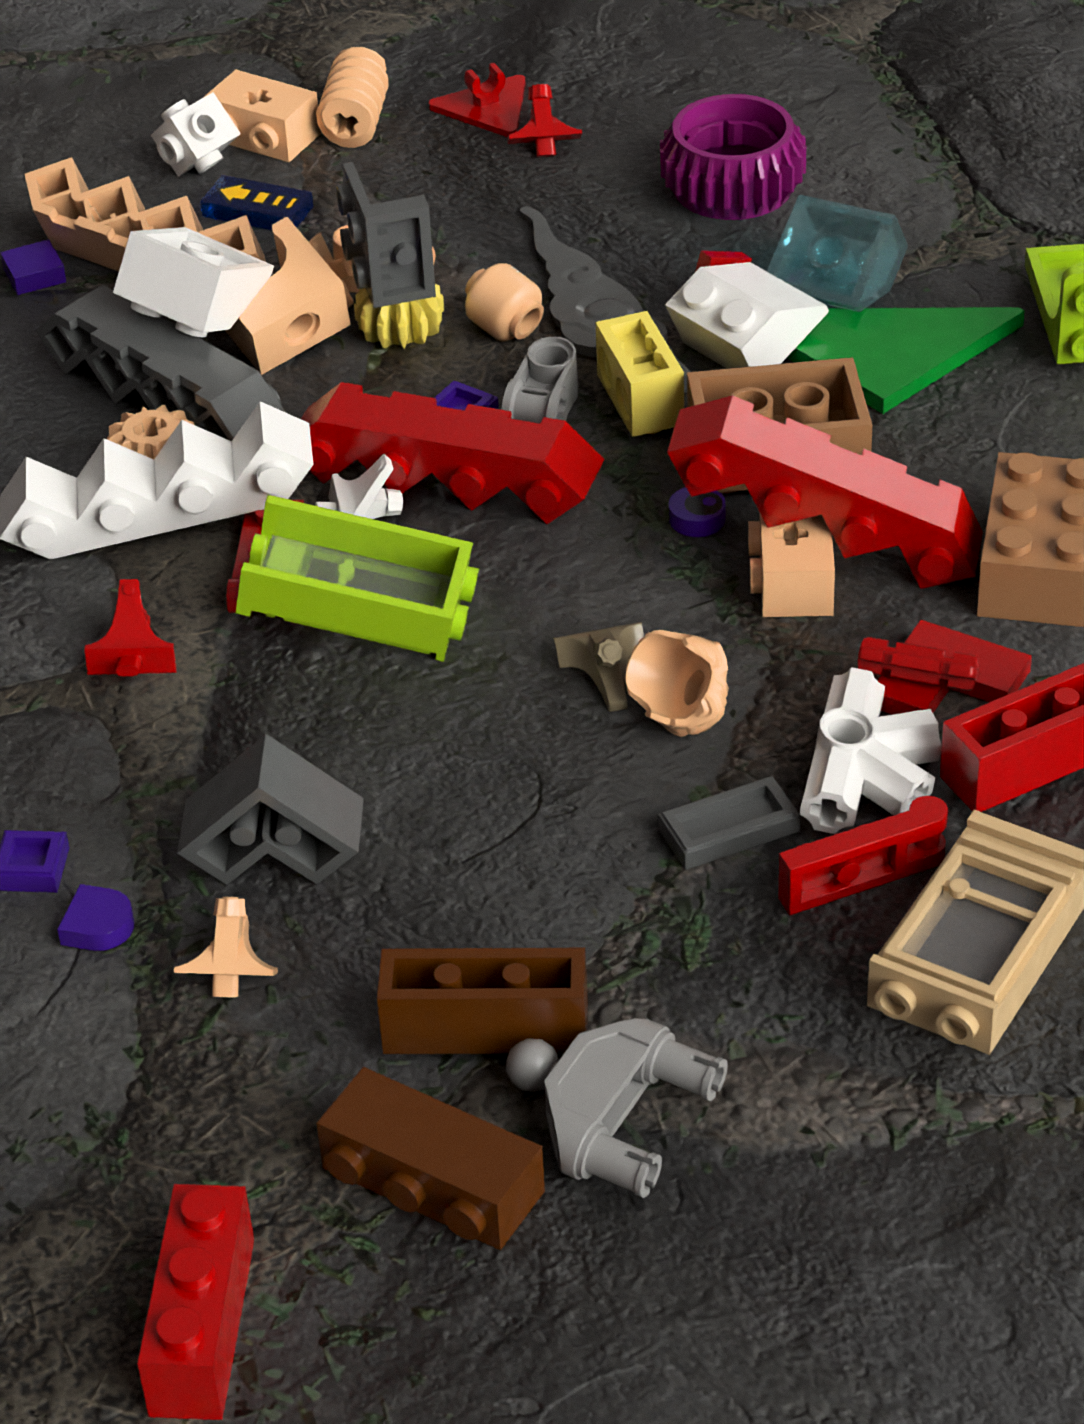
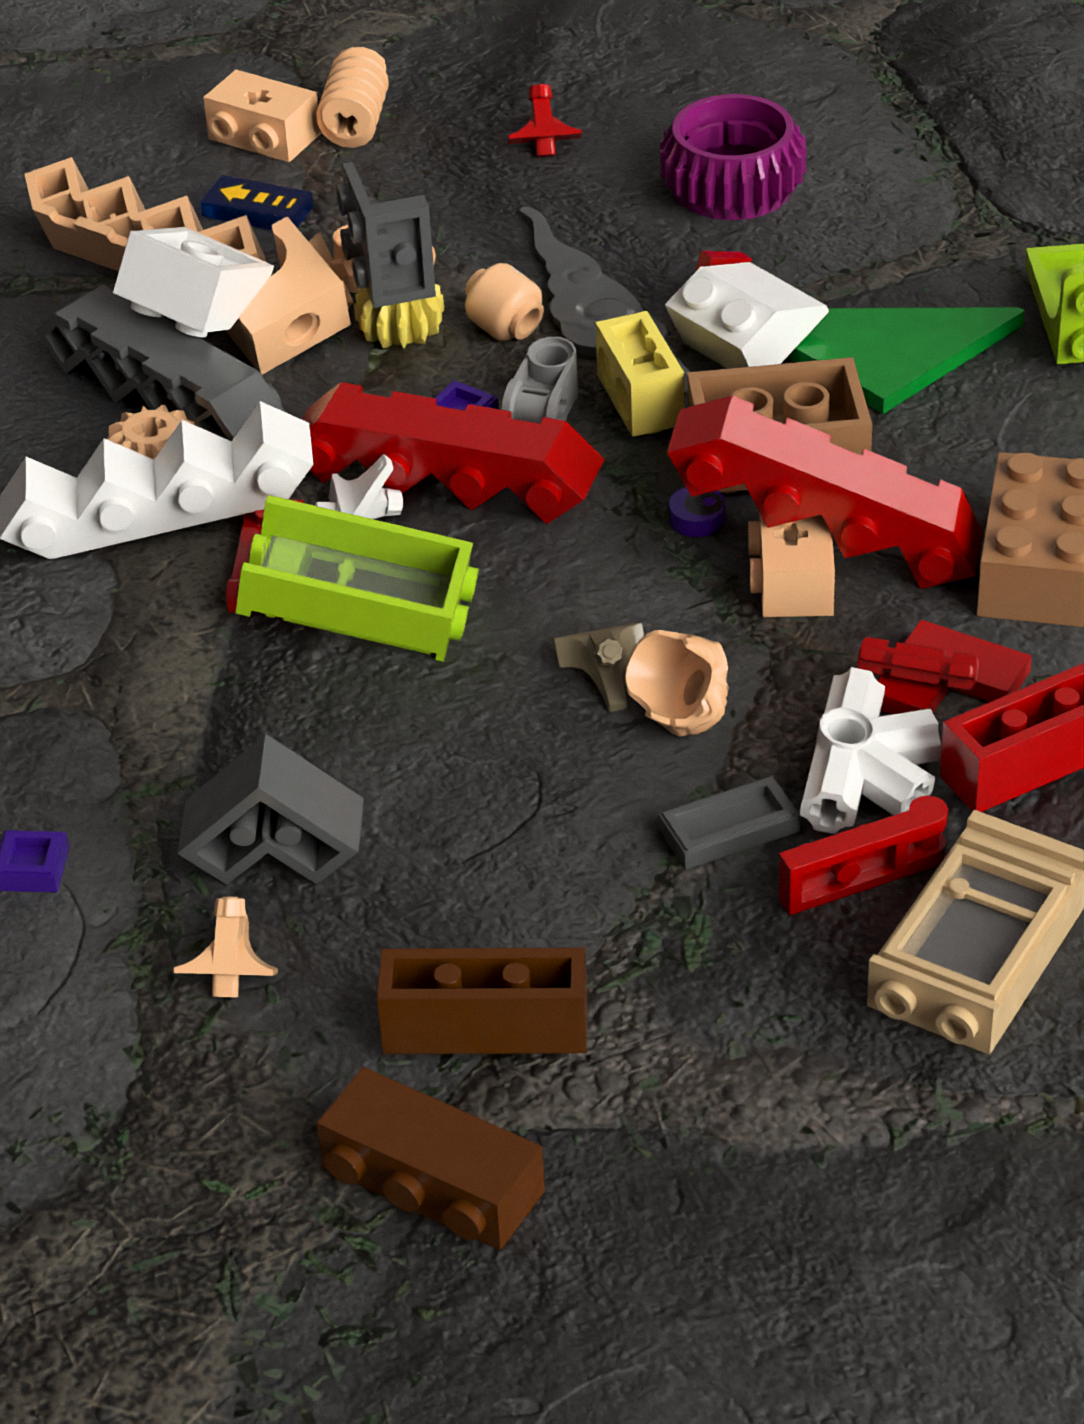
(33, 267): dark purple tile -> none
(96, 919): dark purple tile -> none
(130, 643): red piece -> none
(194, 134): white brick -> none
(196, 1302): red brick -> none
(487, 105): red piece -> none
(599, 1085): light grey connector -> none
(839, 252): clear light blue slope -> none

